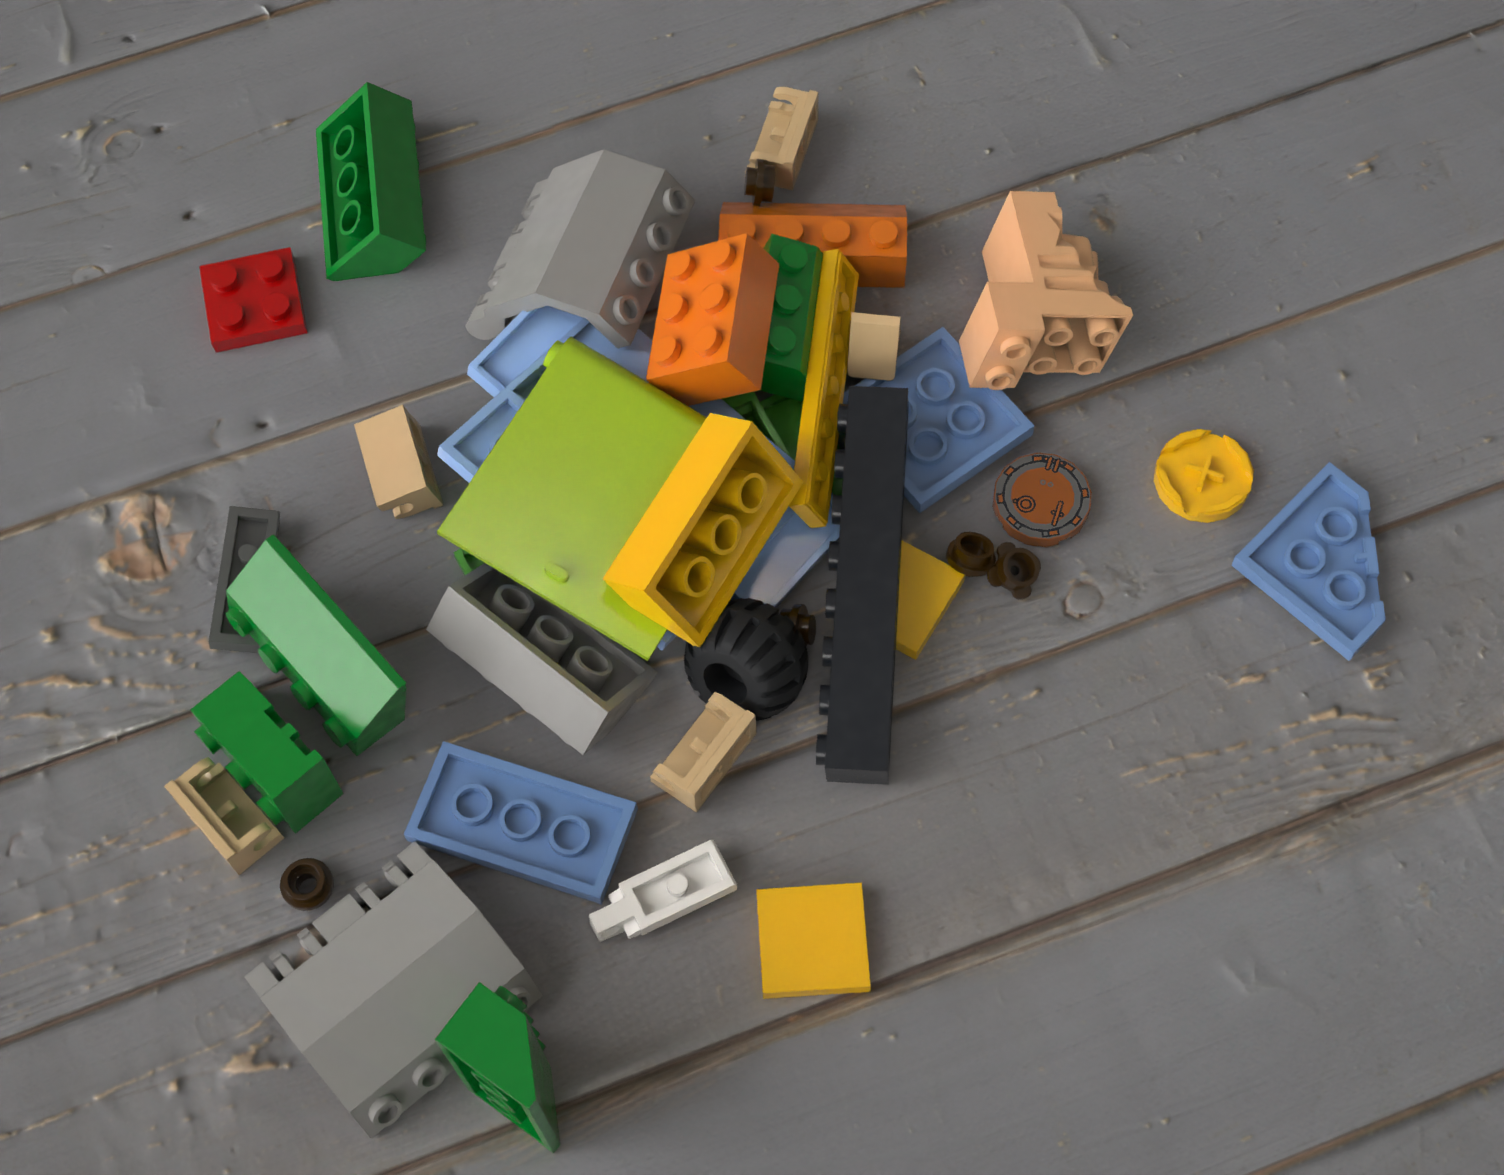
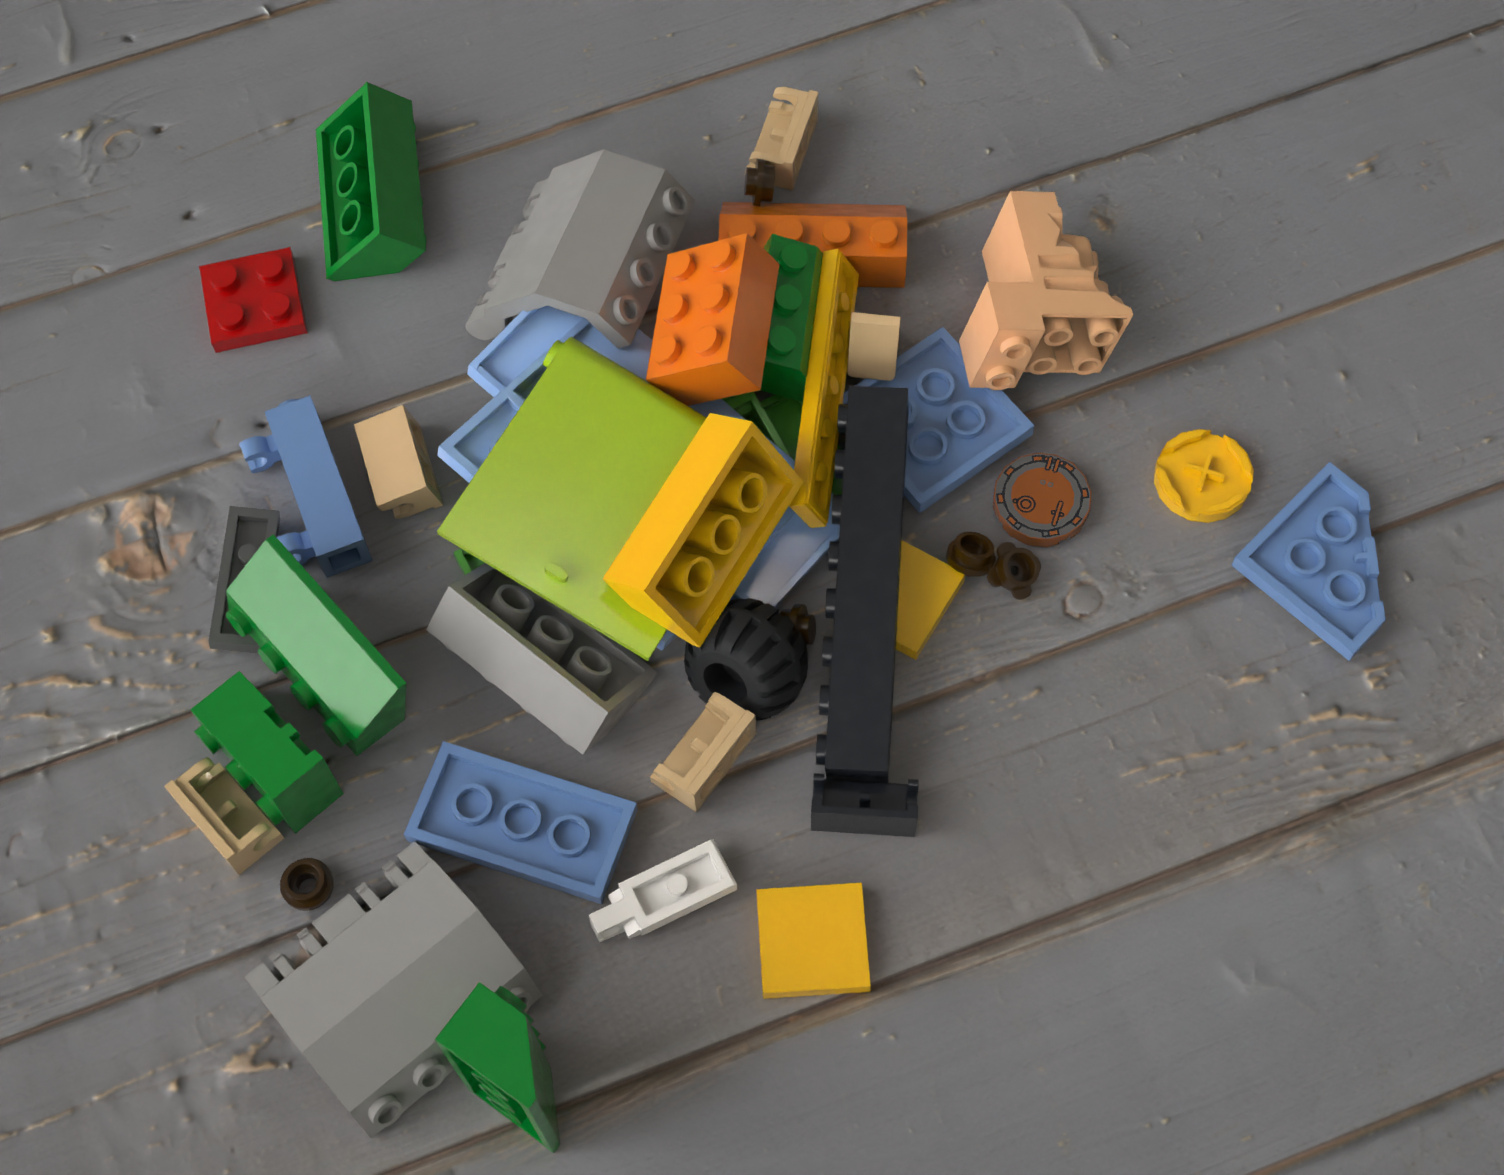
(317, 485): none -> medium blue brick
(864, 807): none -> black hinge

